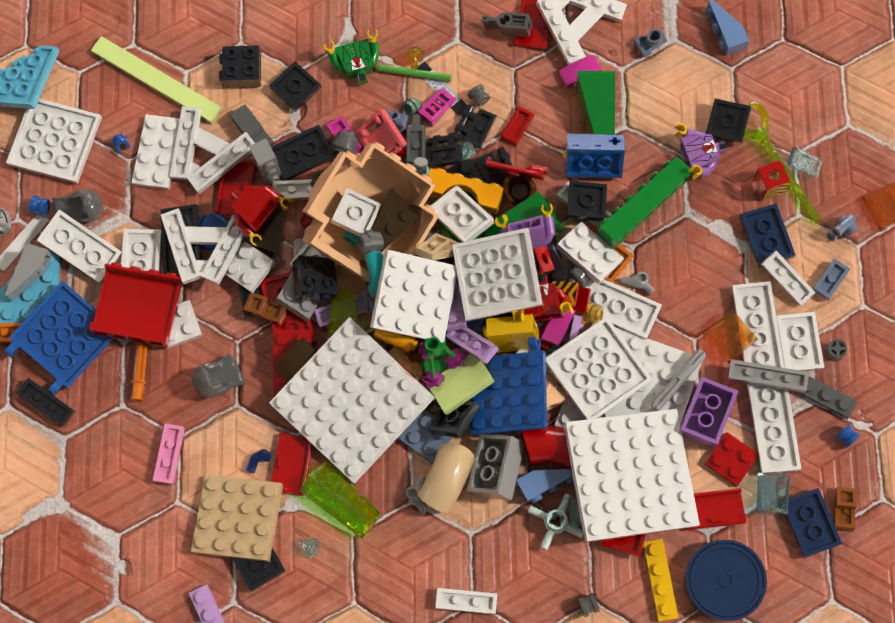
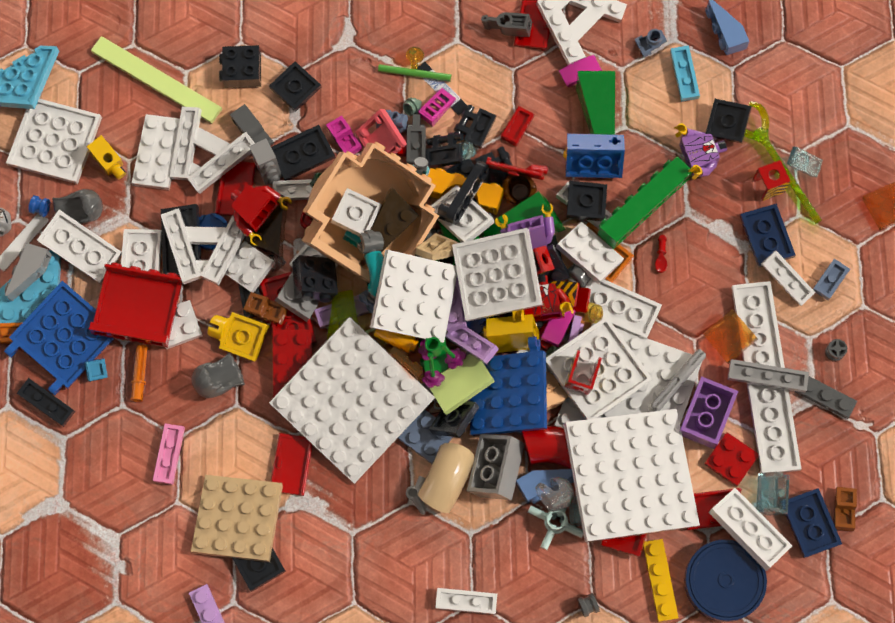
(96, 369): none -> dark azure tile
(102, 153): none -> yellow torso
(118, 140): blue plate -> none
(239, 334): none -> yellow plate
(261, 455): clear blue arm -> none
(295, 359): dark brown slope -> none
(309, 547): clear light blue plate -> none
(340, 499): clear neon green wedge -> none
(344, 142): dark grey head -> none
(355, 58): green torso -> none
(454, 212): none -> black beam
(478, 95): dark grey wheel -> none
(558, 496): none -> clear helmet
(577, 386): none -> red piece
(639, 281): light grey animal -> none
(661, 262): none -> red piece
(684, 73): none -> medium azure plate
(750, 529): none -> white plate
(800, 341): white plate -> none
(844, 225): sand blue plate -> none
(847, 436): blue wheel -> none

